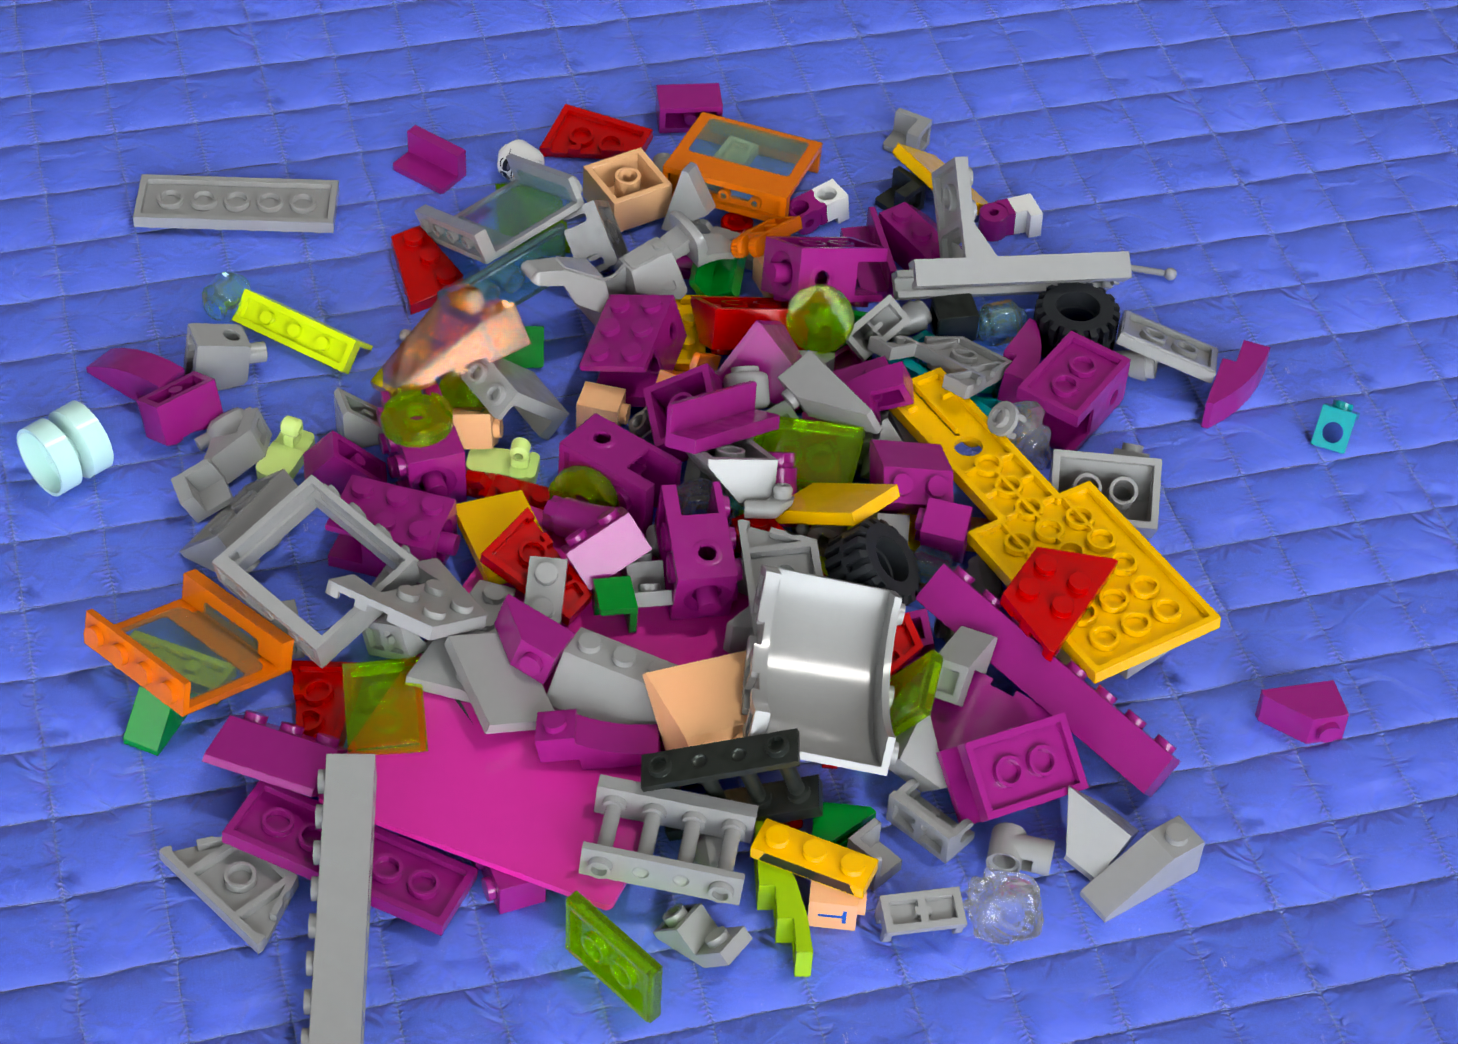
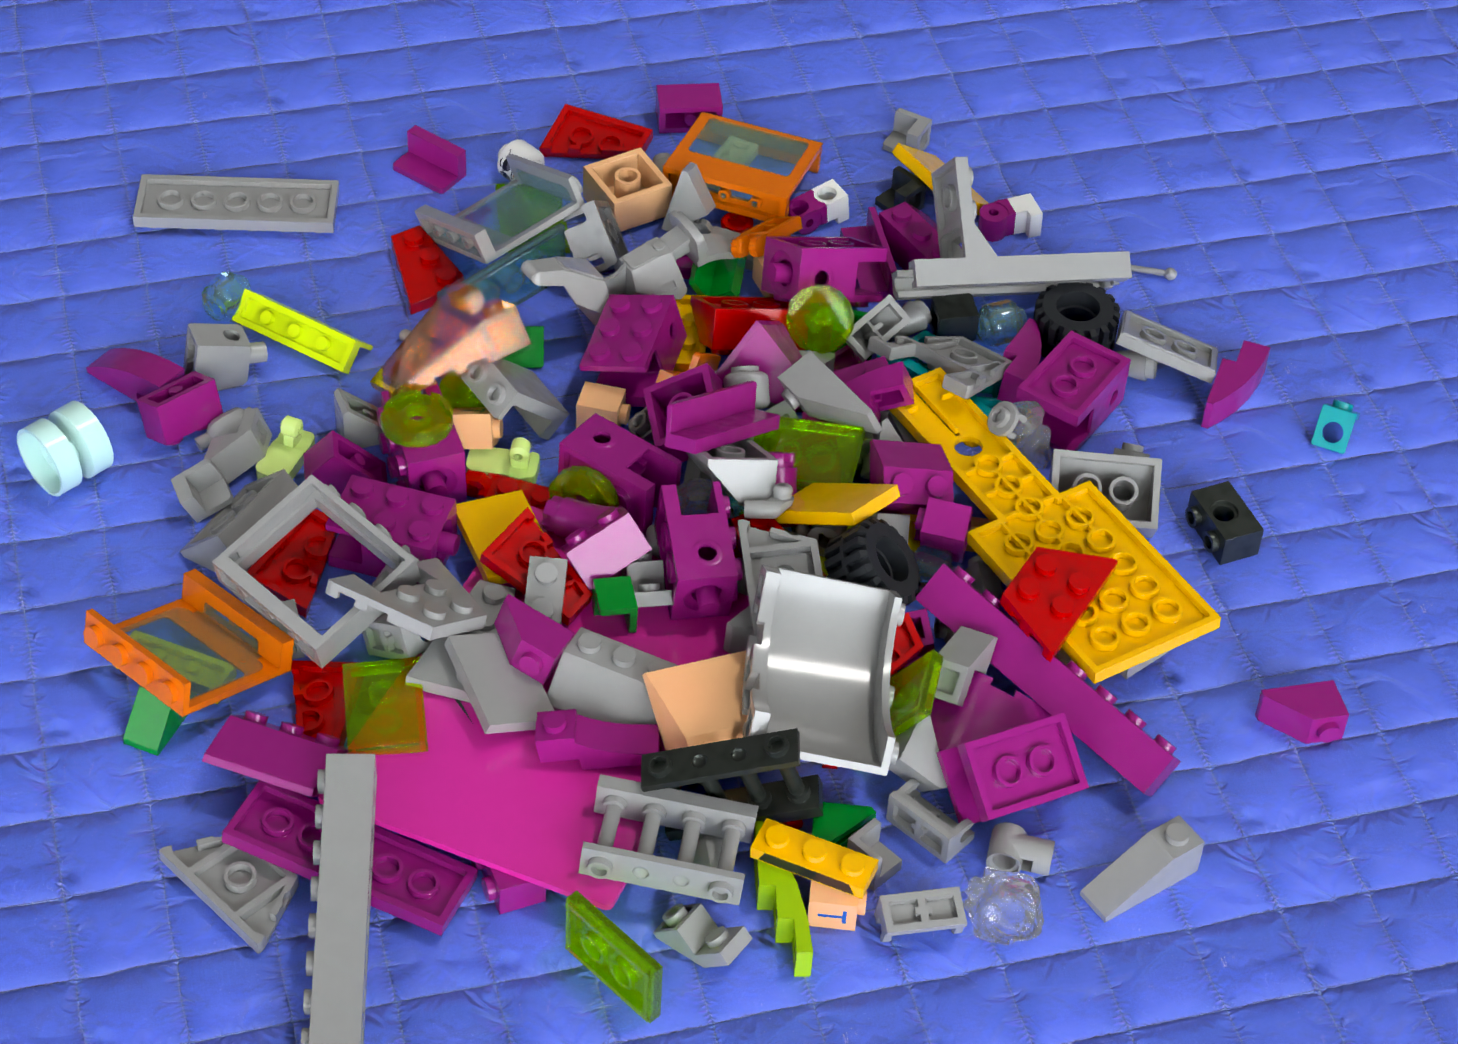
(297, 562): none -> red wing
(1094, 834): slope -> none
(1224, 523): none -> pearl dark grey brick

